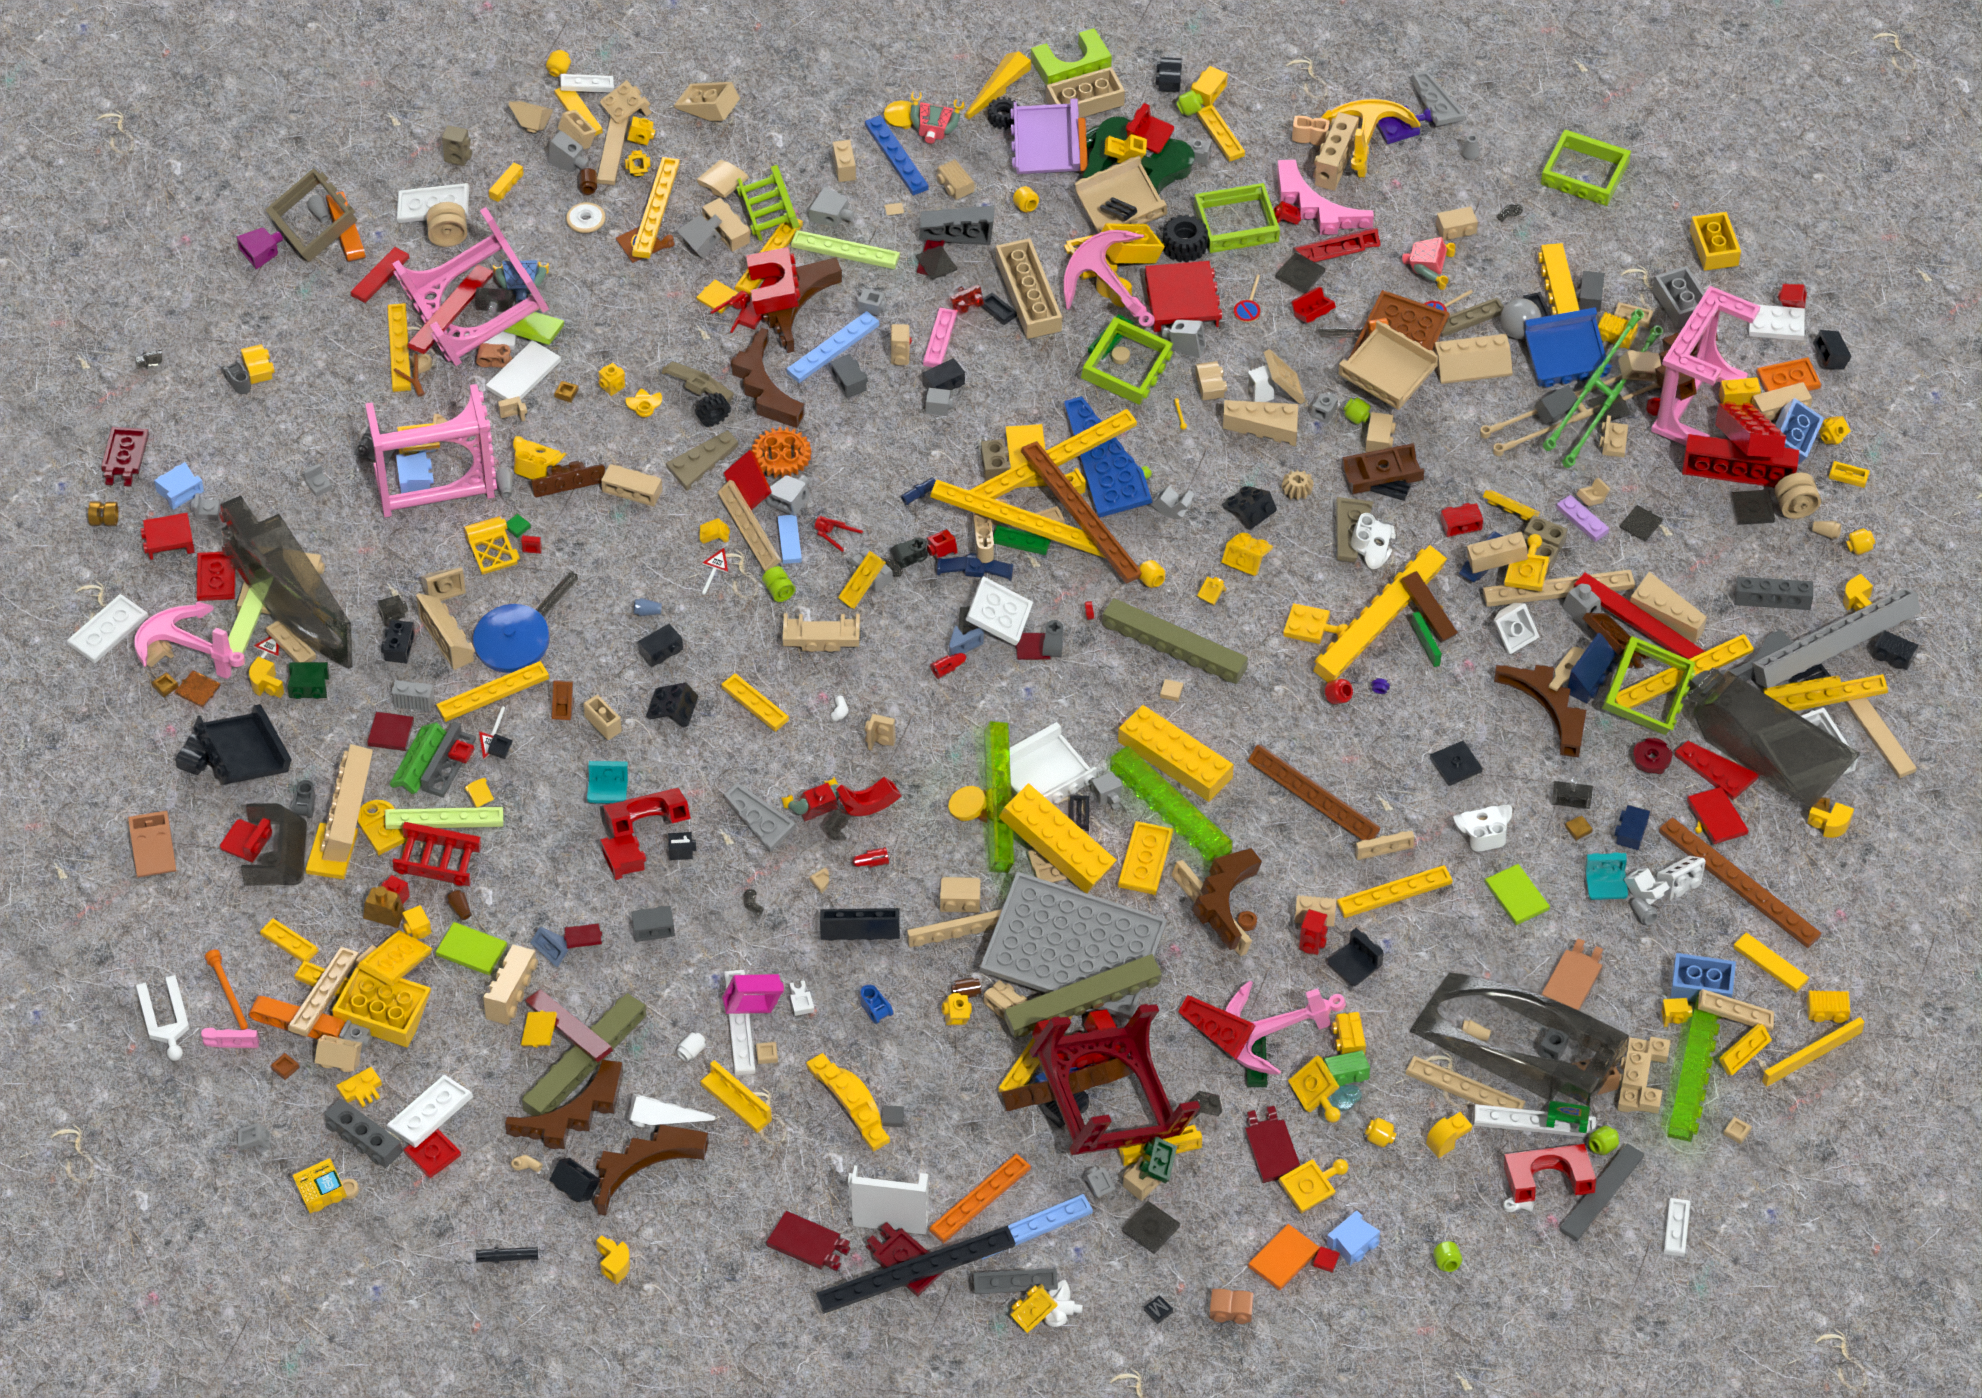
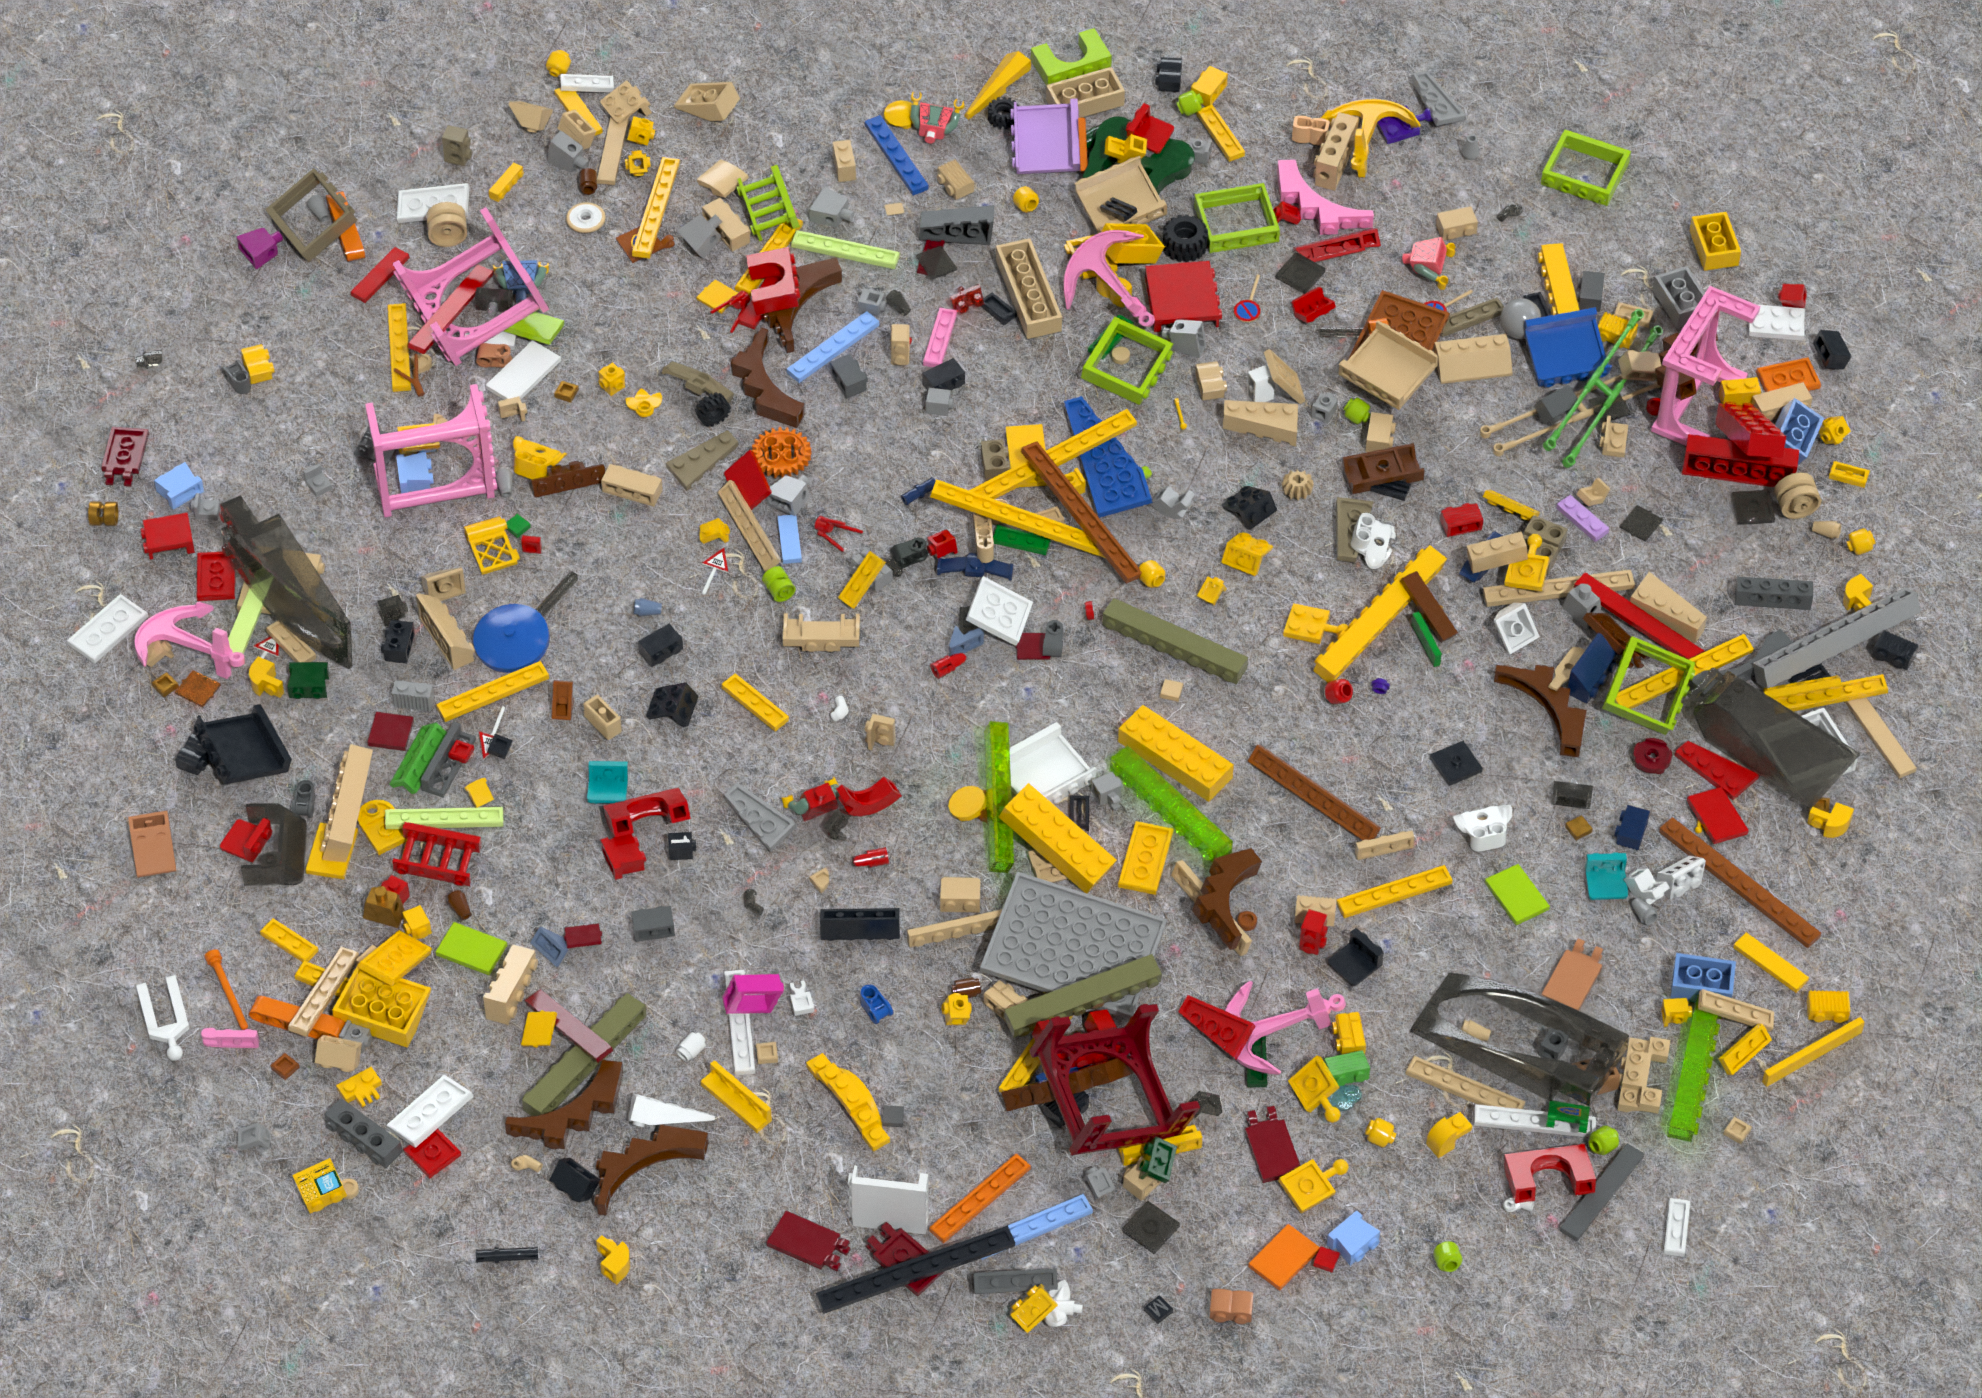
(897, 301): none -> clear smoke cone

